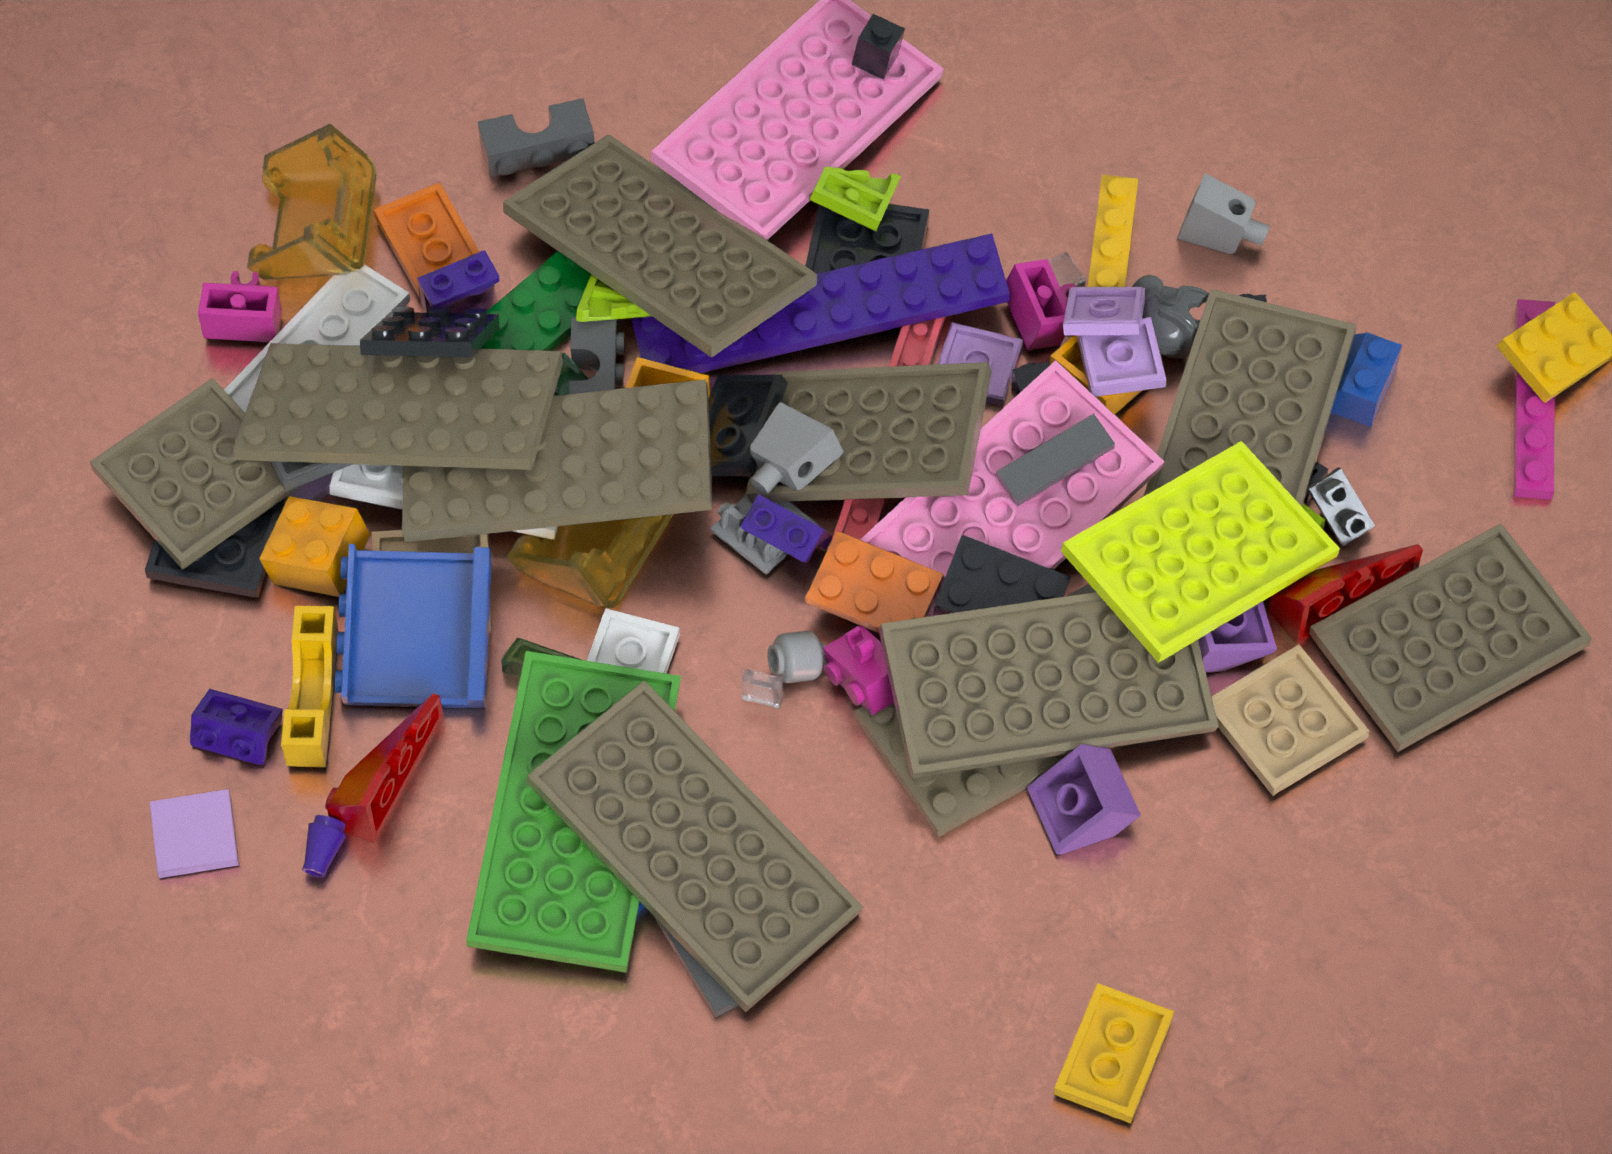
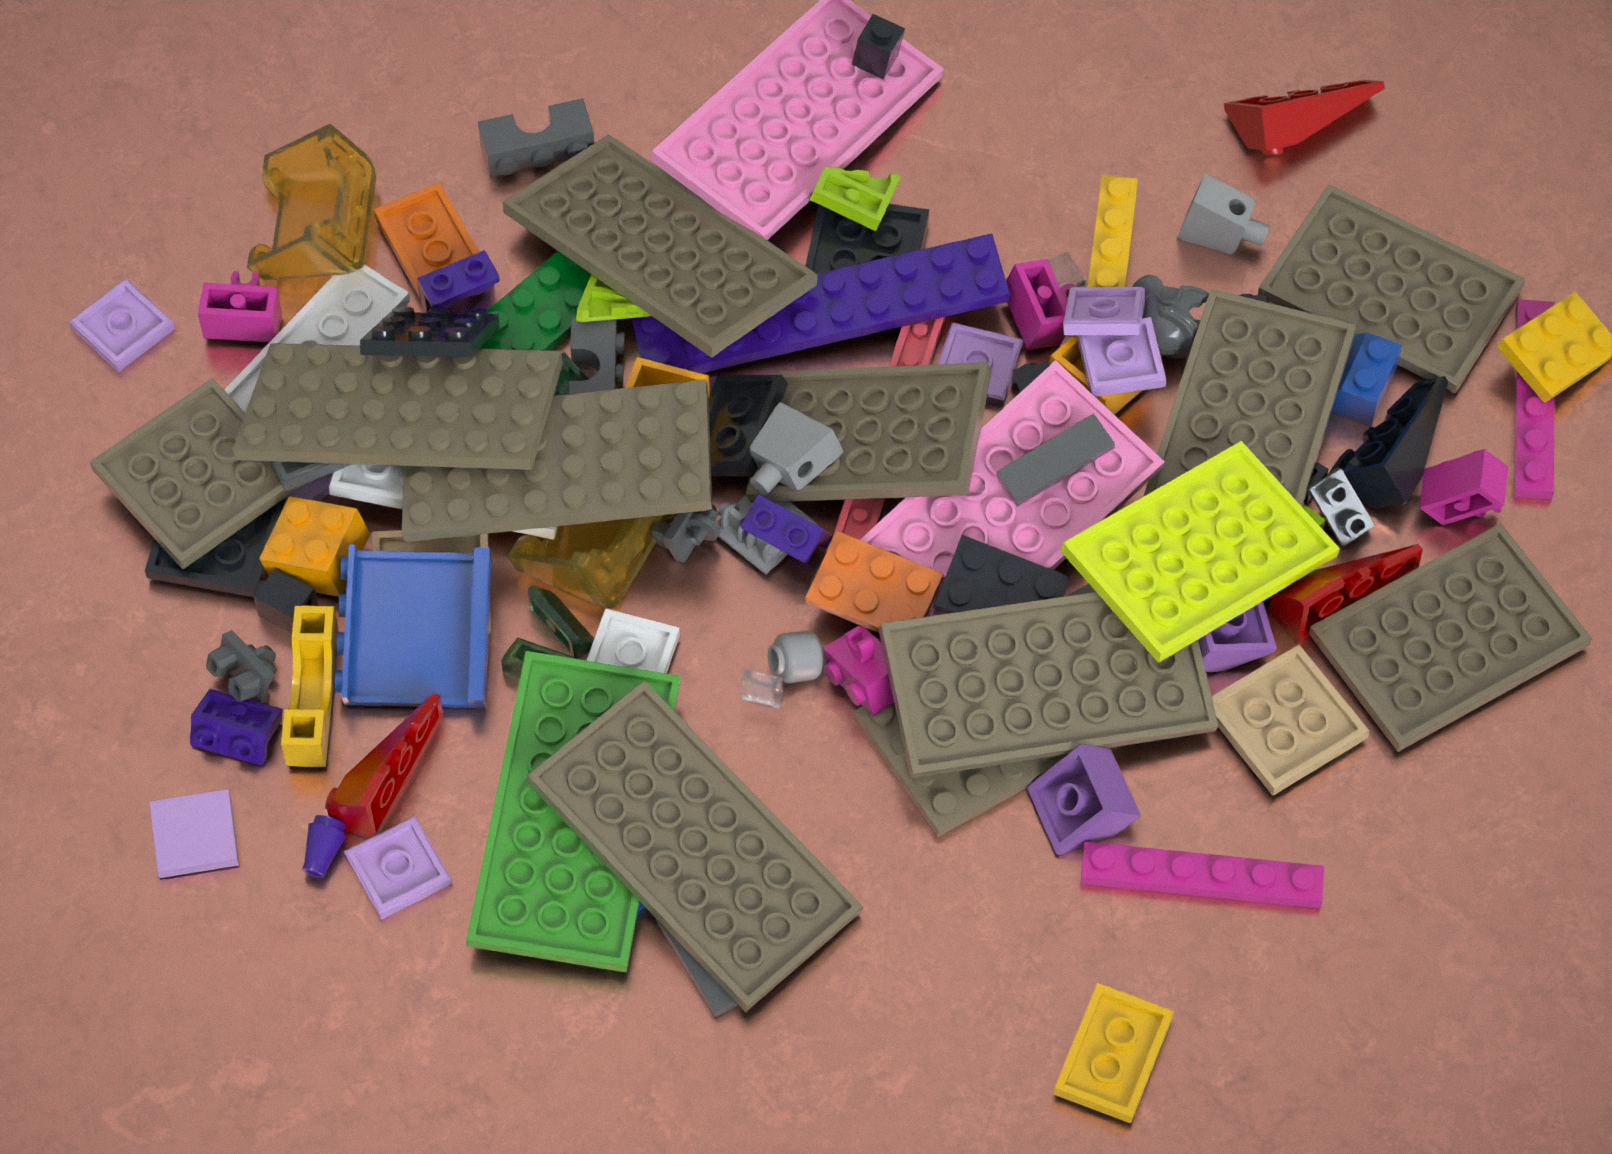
(122, 325): none -> lavender tile
(249, 667): none -> dark grey hips
(279, 595): none -> black brick
(397, 867): none -> lavender tile
(560, 621): none -> clear green slope
(686, 532): none -> dark grey hips
(1202, 875): none -> dark pink plate
(1285, 121): none -> red wedge
(1393, 283): none -> dark tan plate
(1396, 451): none -> black wedge
(1464, 487): none -> dark pink brick

